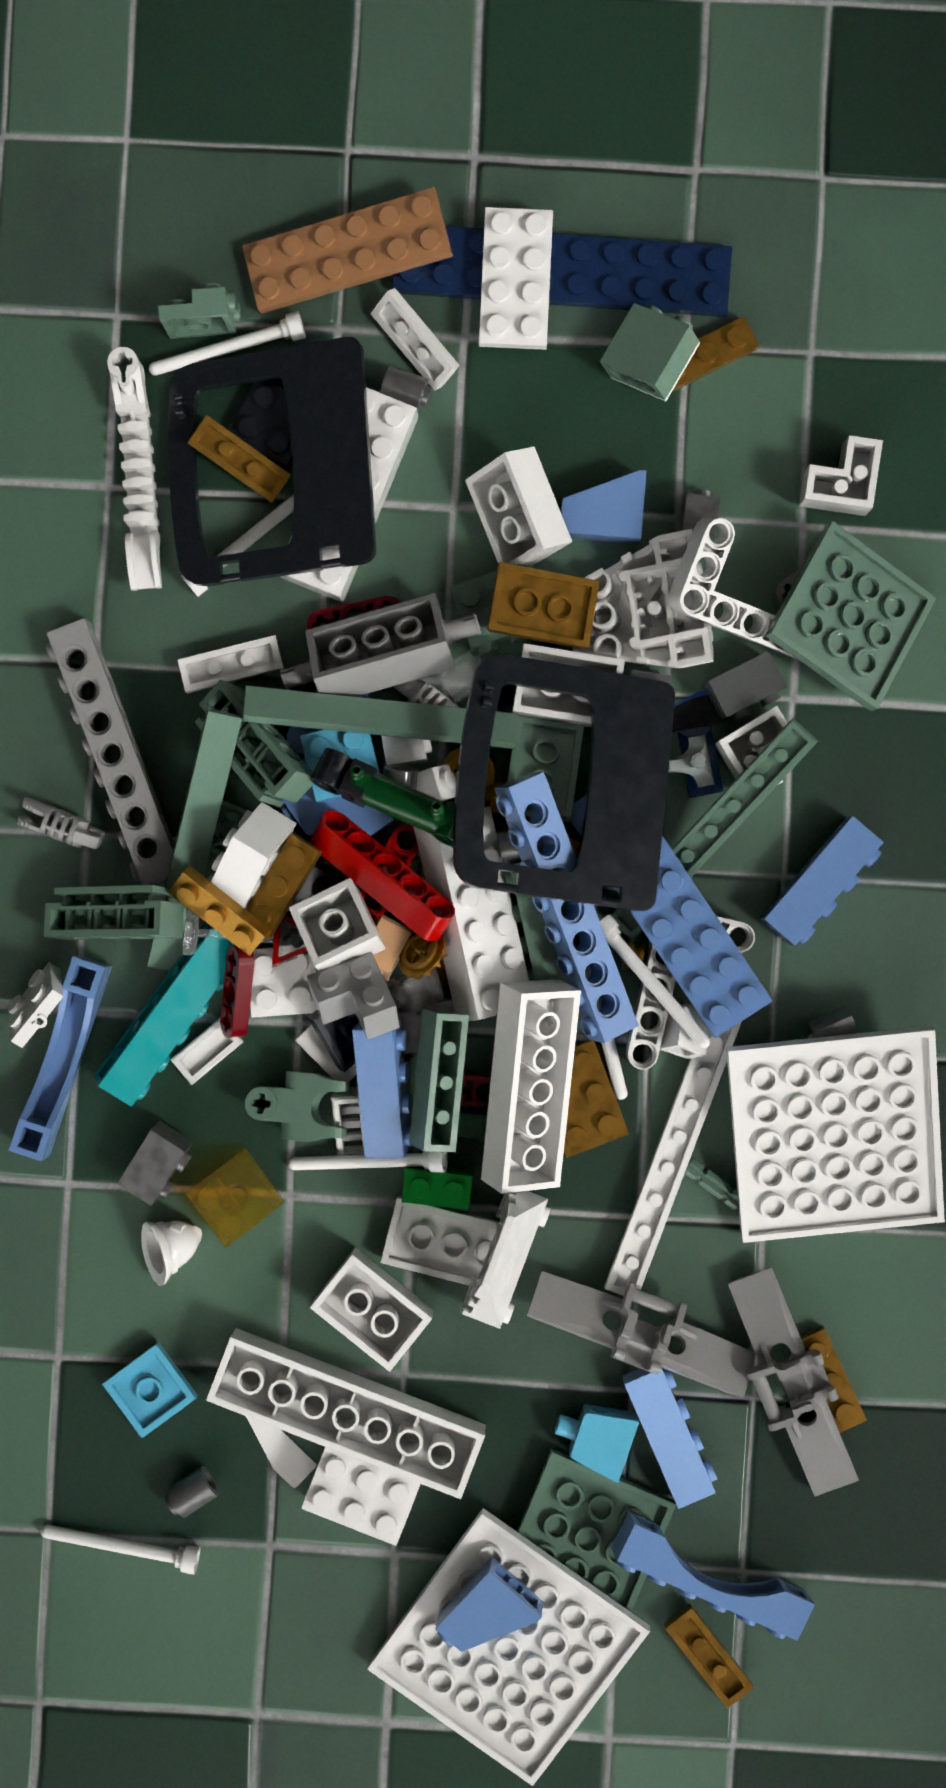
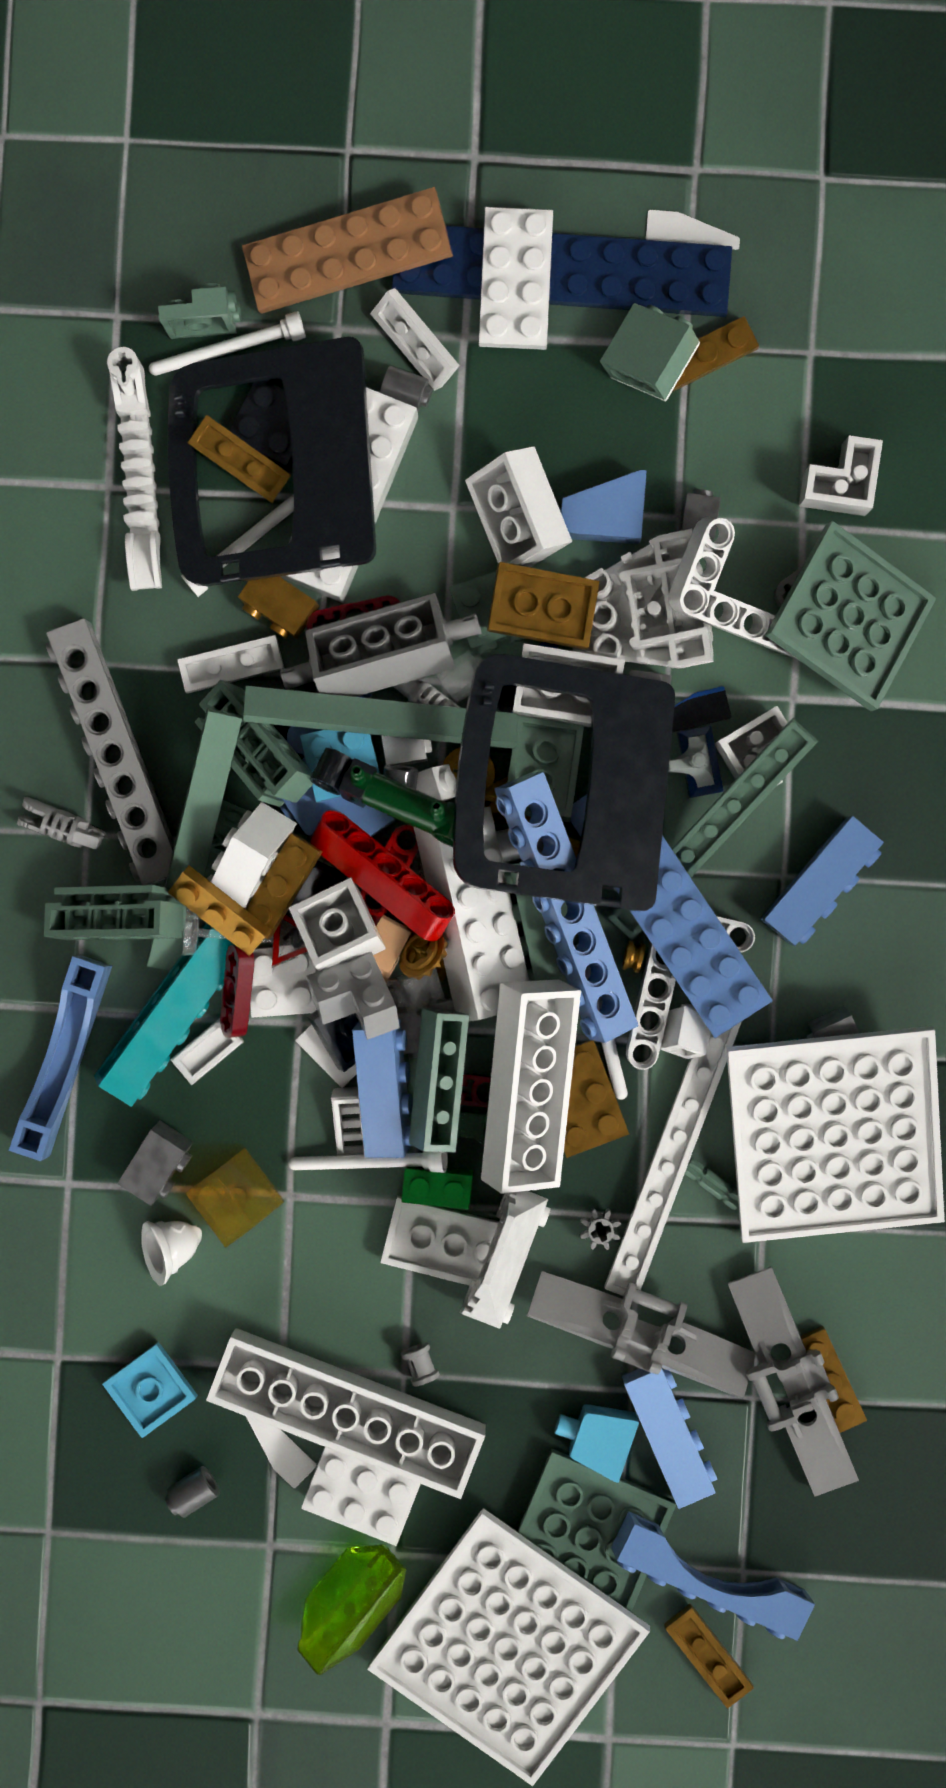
(37, 1002): white plate -> none
(183, 1558): white piece -> none
(279, 603): none -> pearl gold brick
(297, 1106): sand green piece -> none
(349, 1604): none -> clear neon green wedge
(372, 1309): white brick -> none
(420, 1364): none -> light grey bush
(488, 1608): medium blue slope -> none
(604, 1219): none -> light grey gear
(613, 938): white piece -> none
(677, 227): none -> white sticker
(744, 686): dark grey brick -> none

